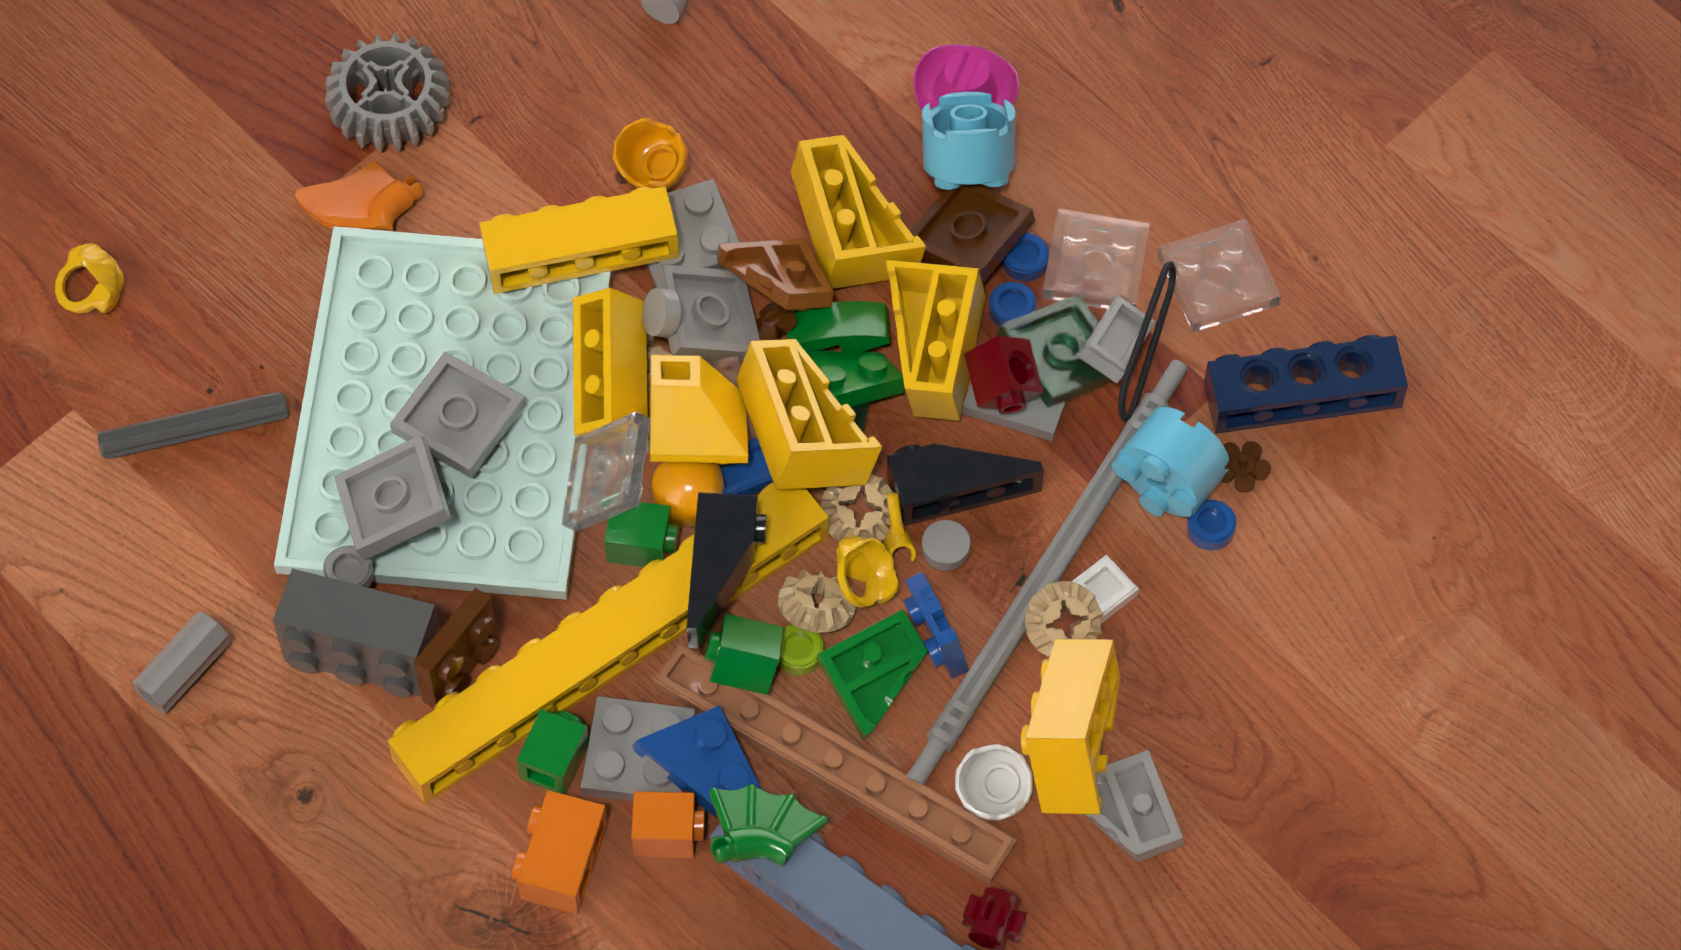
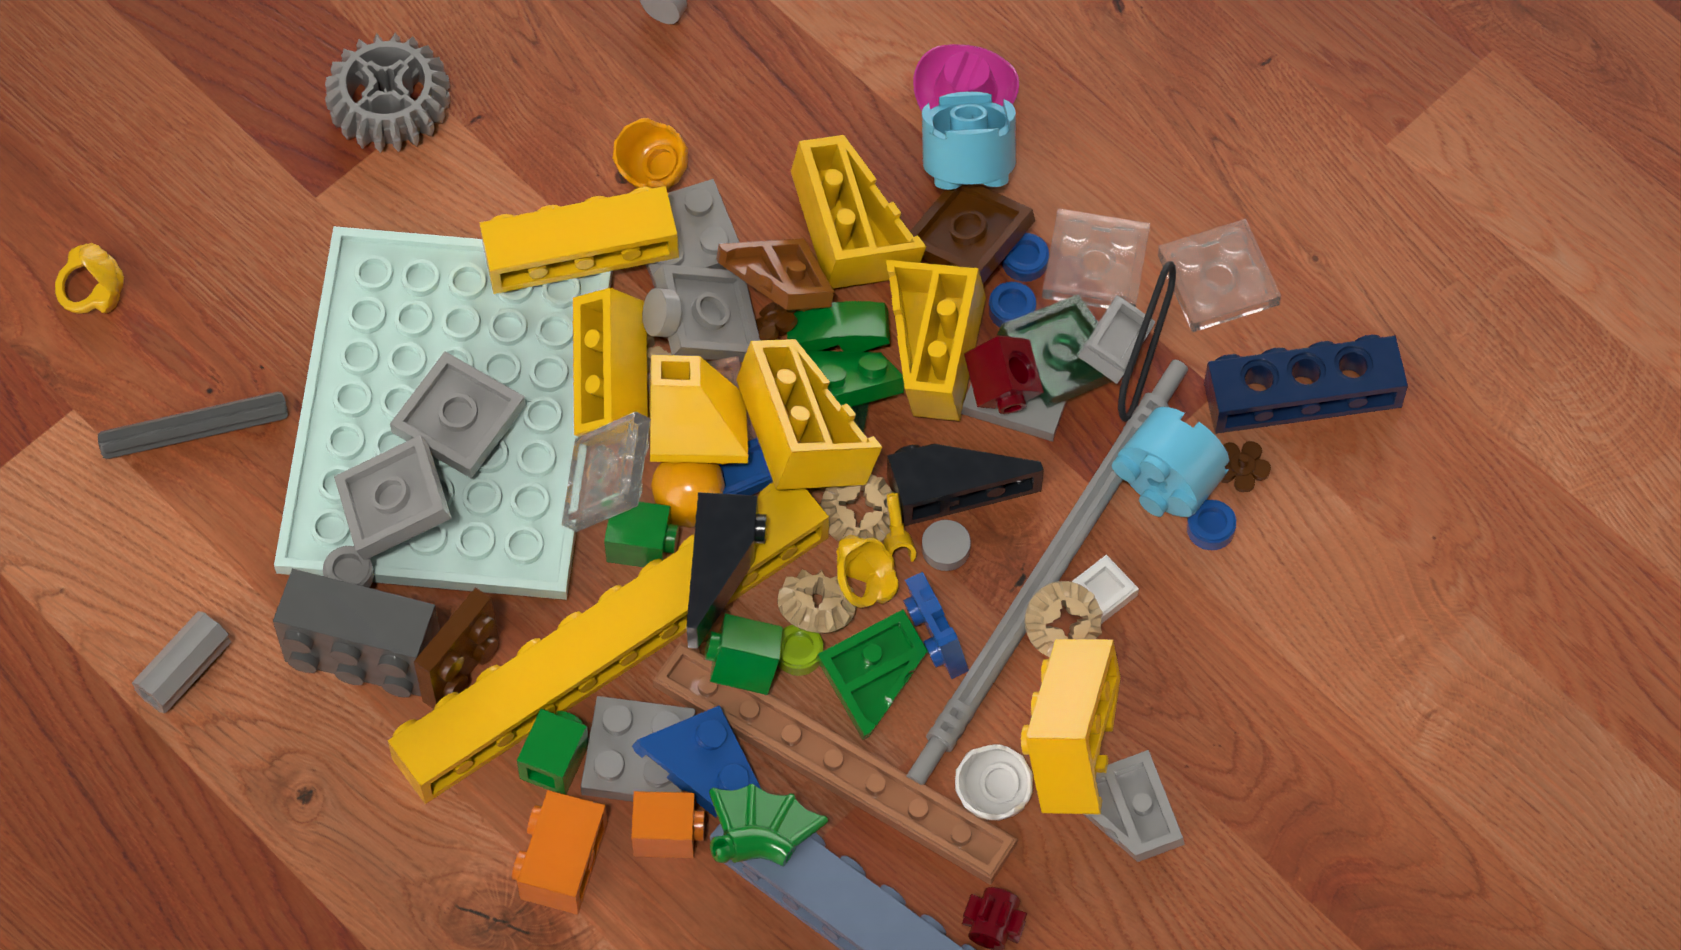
(361, 200): orange arm -> none

